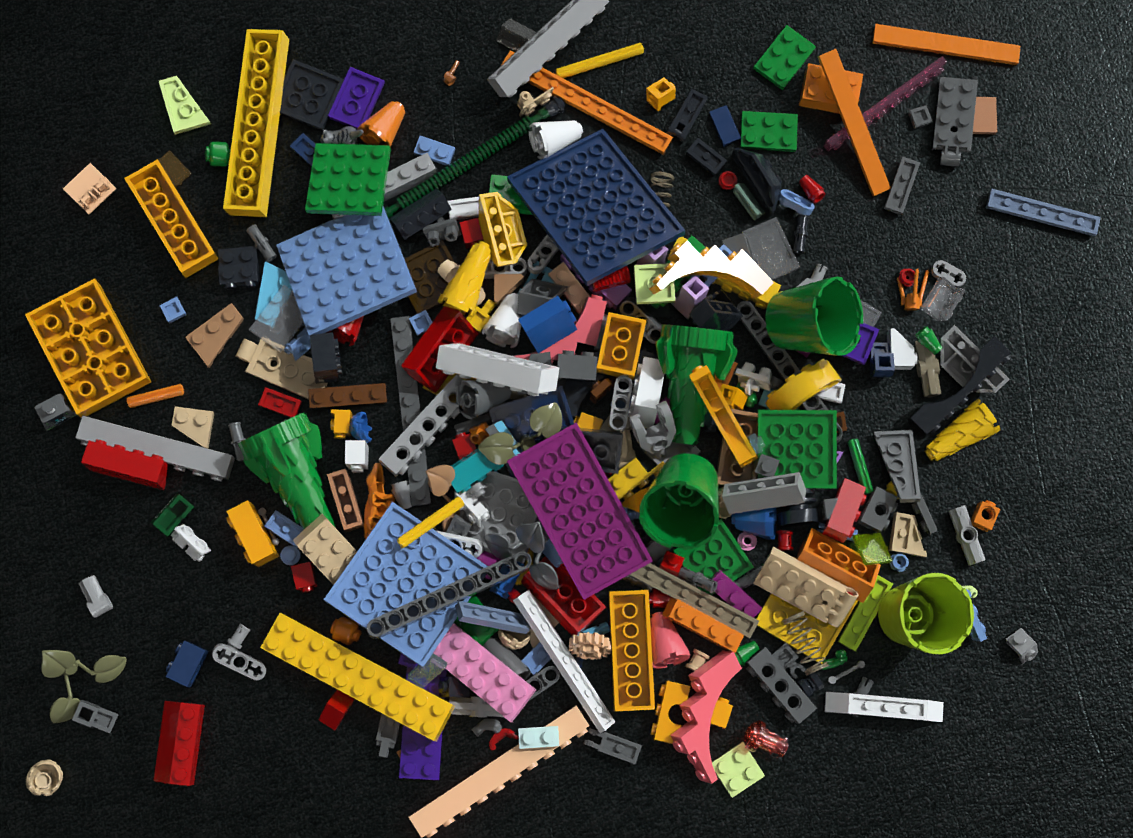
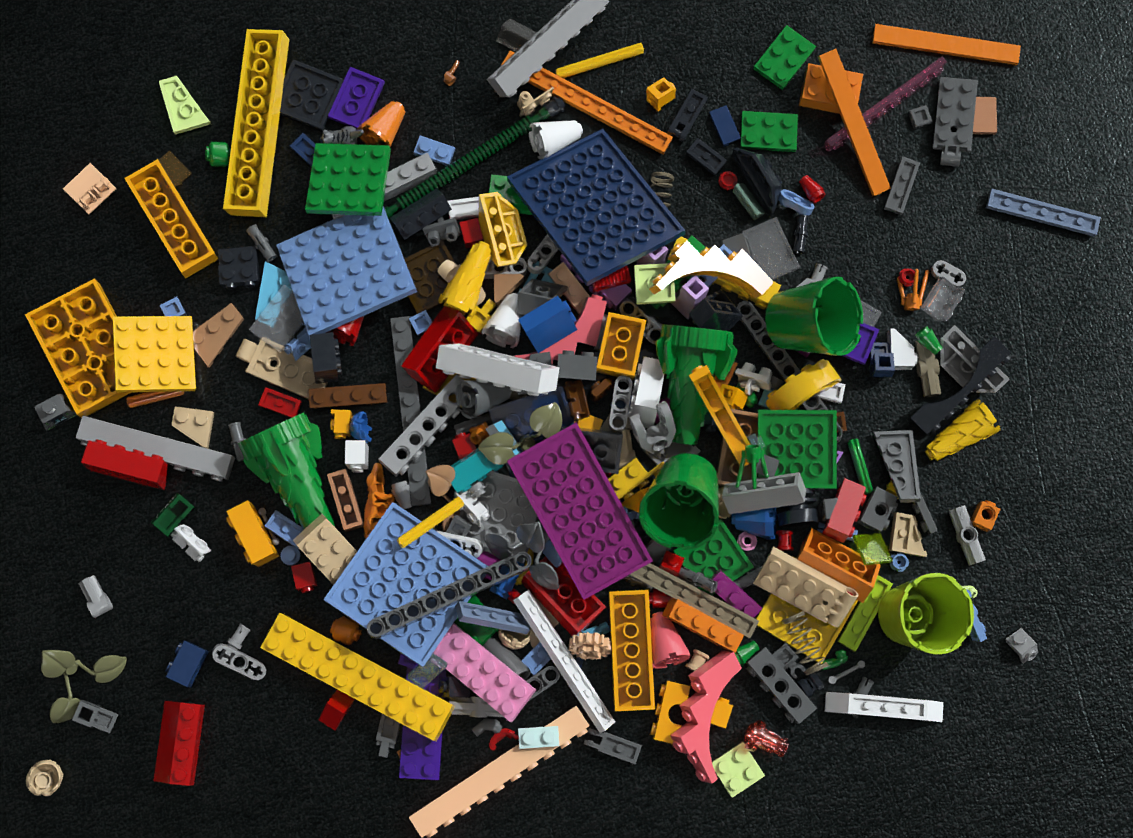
(153, 354): none -> yellow plate
(578, 402): none -> reddish brown hinge
(752, 454): none -> green plant

